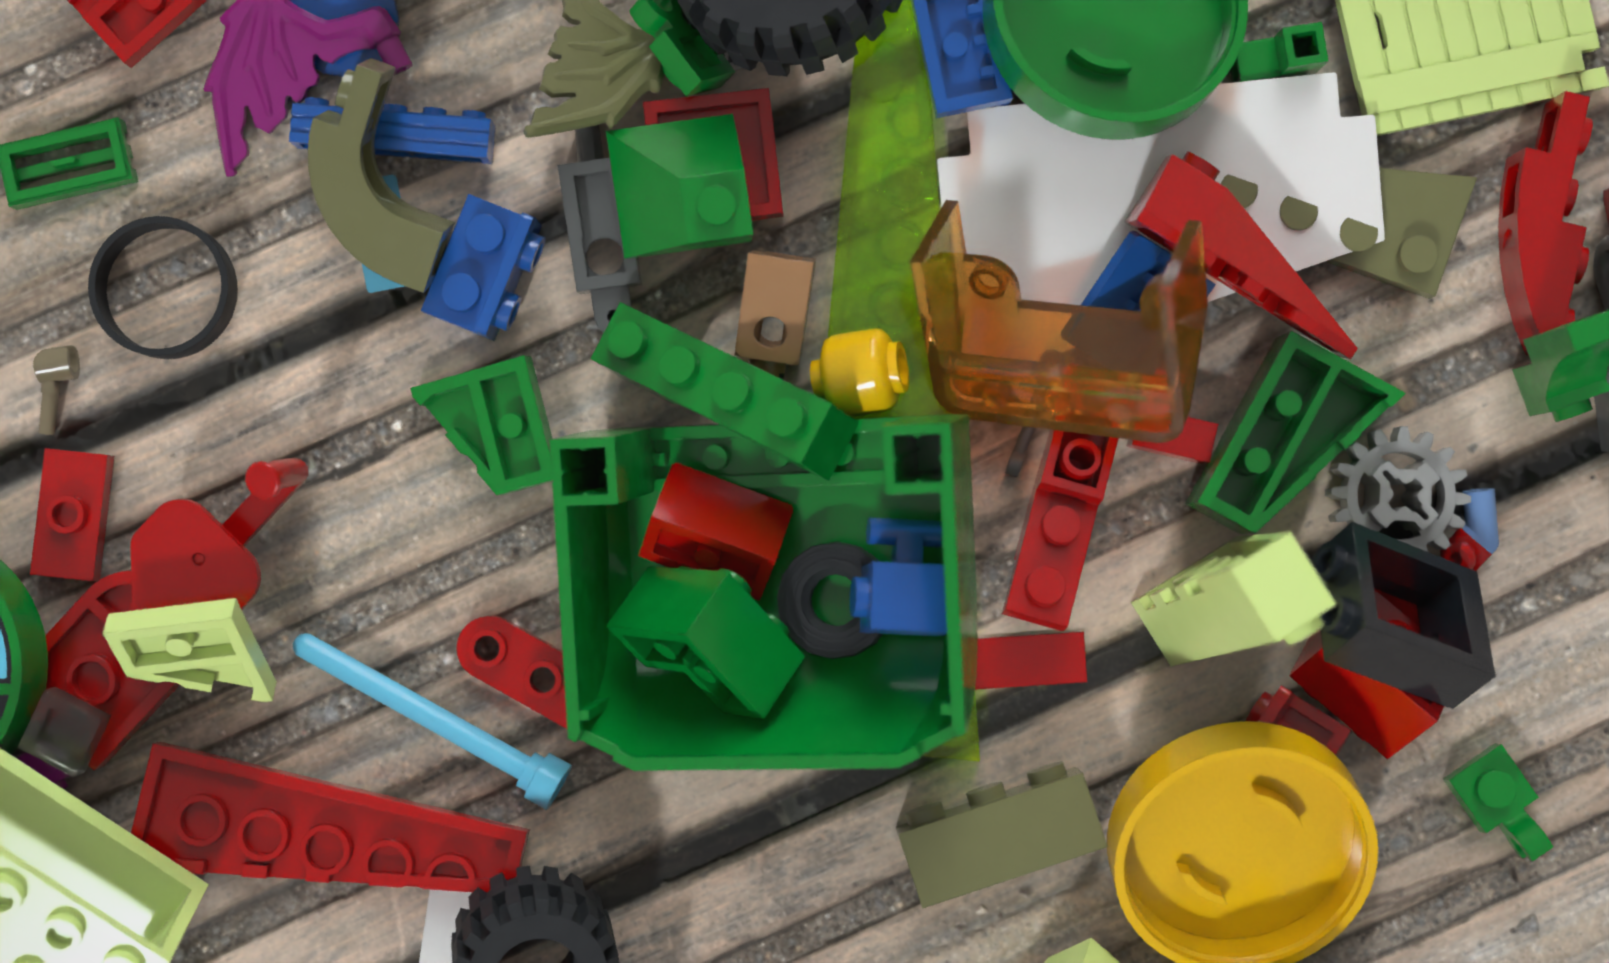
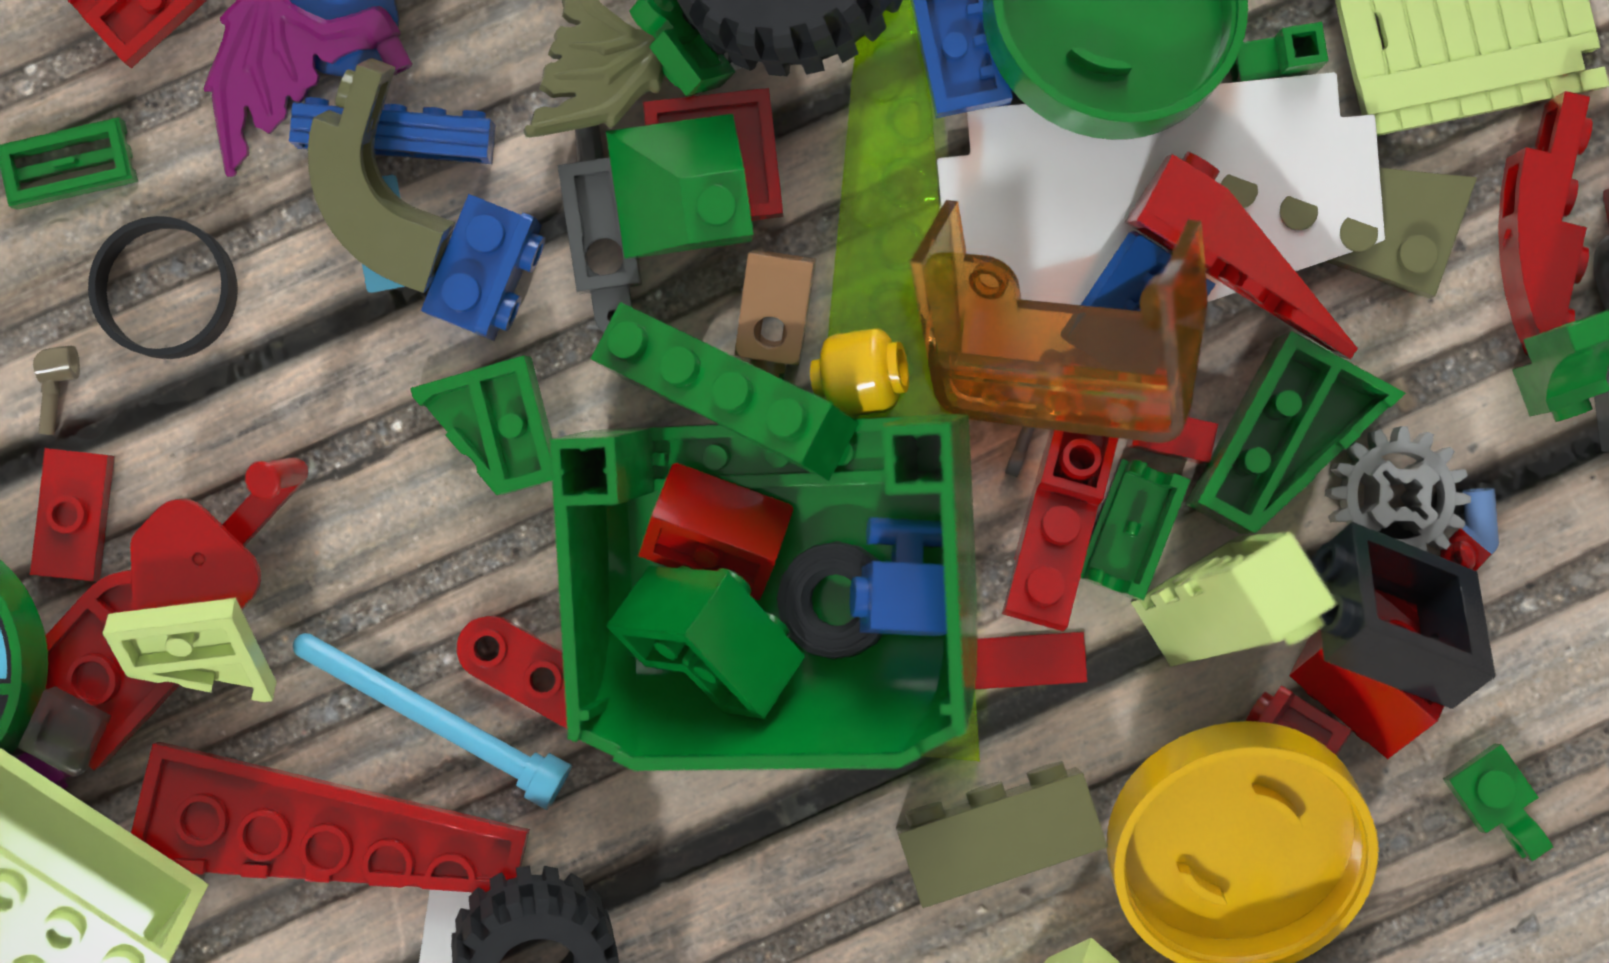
(1133, 528): none -> green hinge

